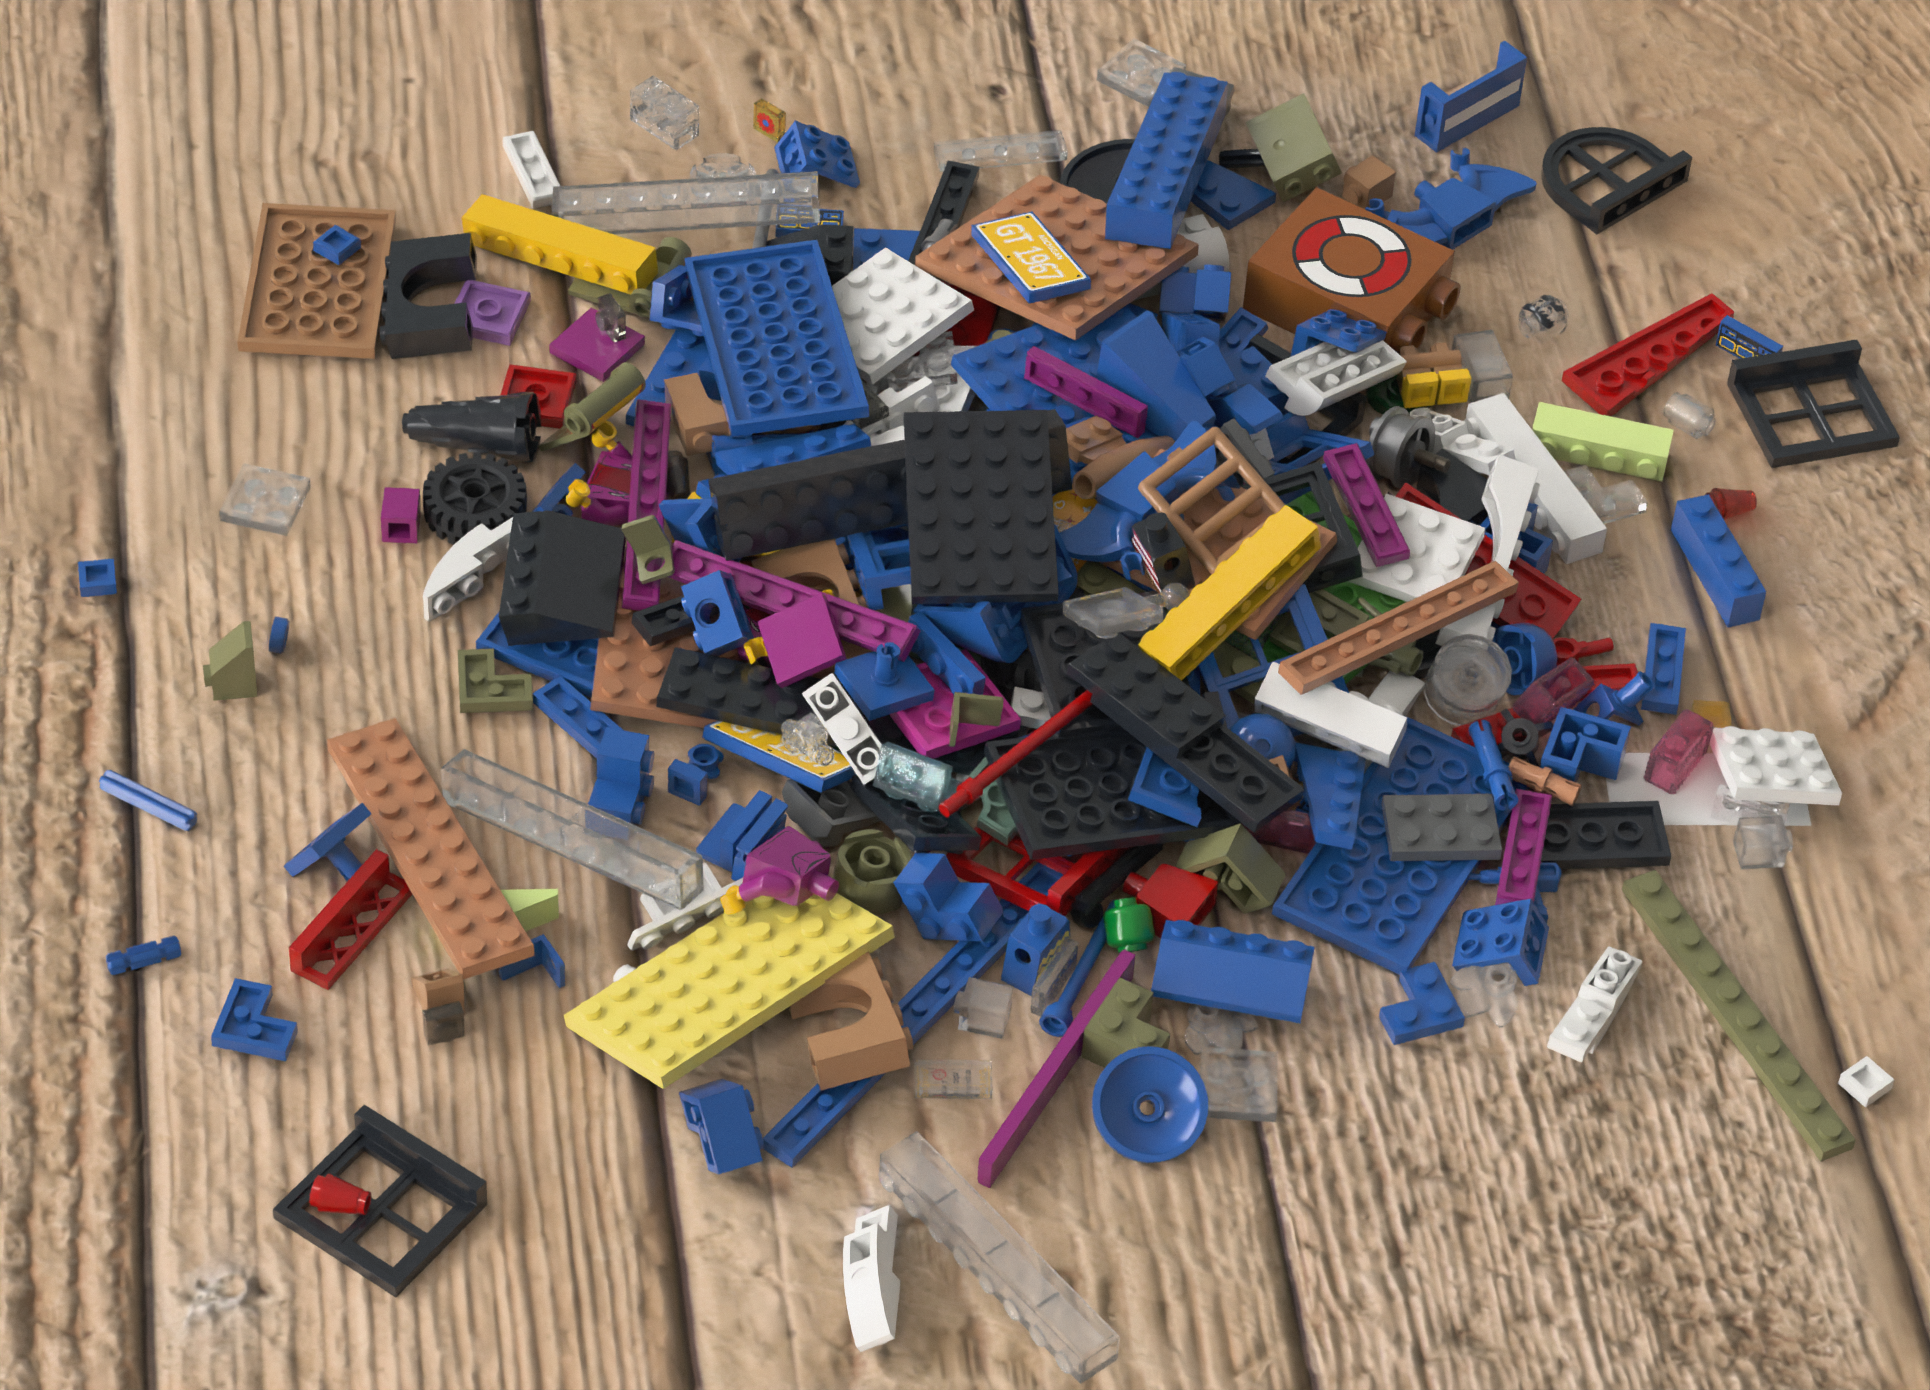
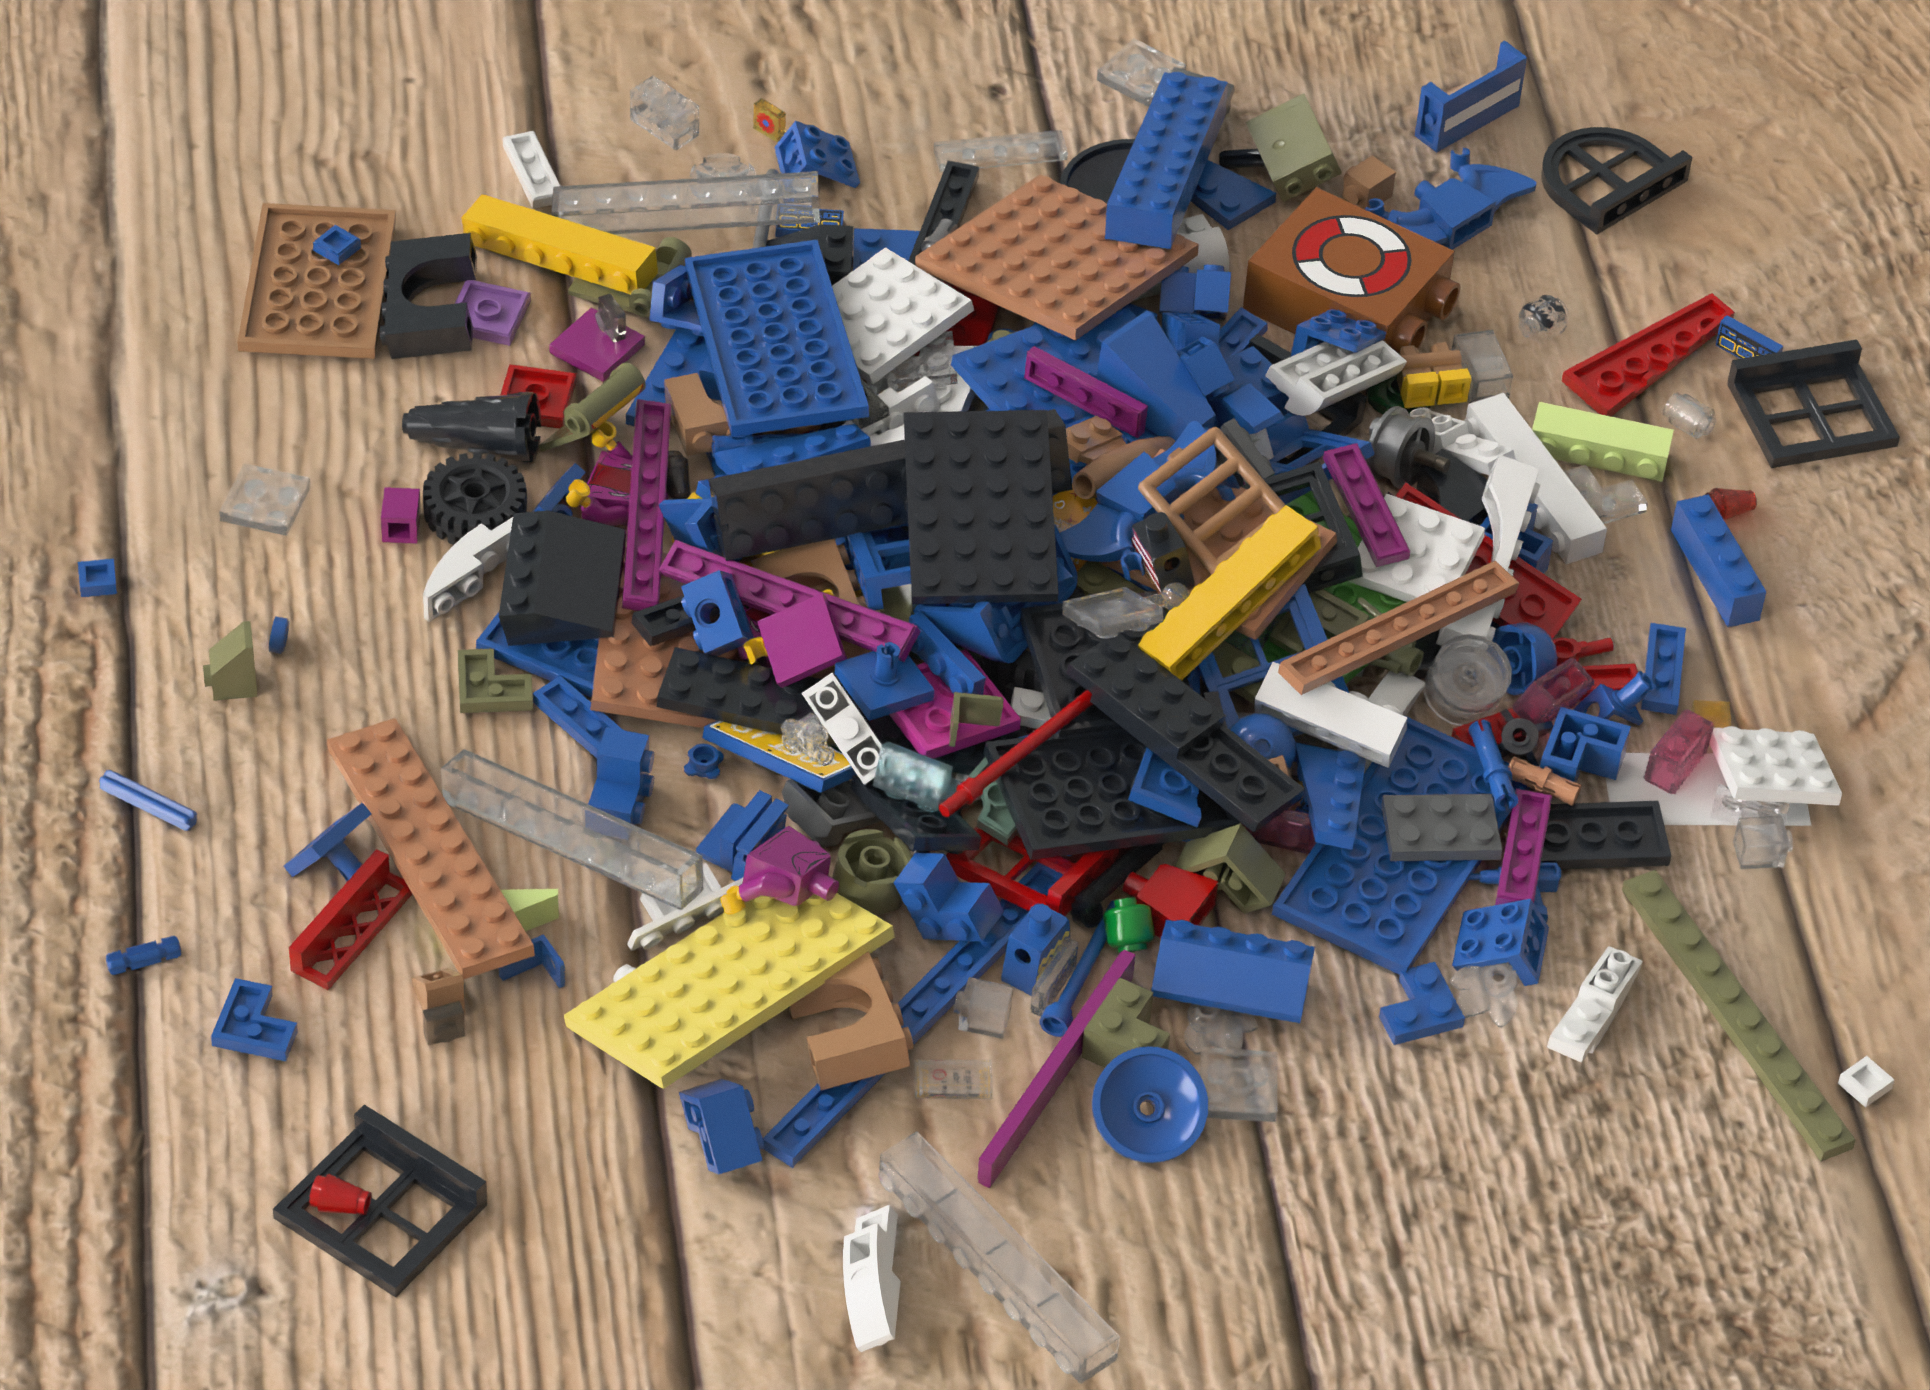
(649, 543): olive bracket -> none
(687, 782): blue plate -> none
(1031, 257): tile -> none

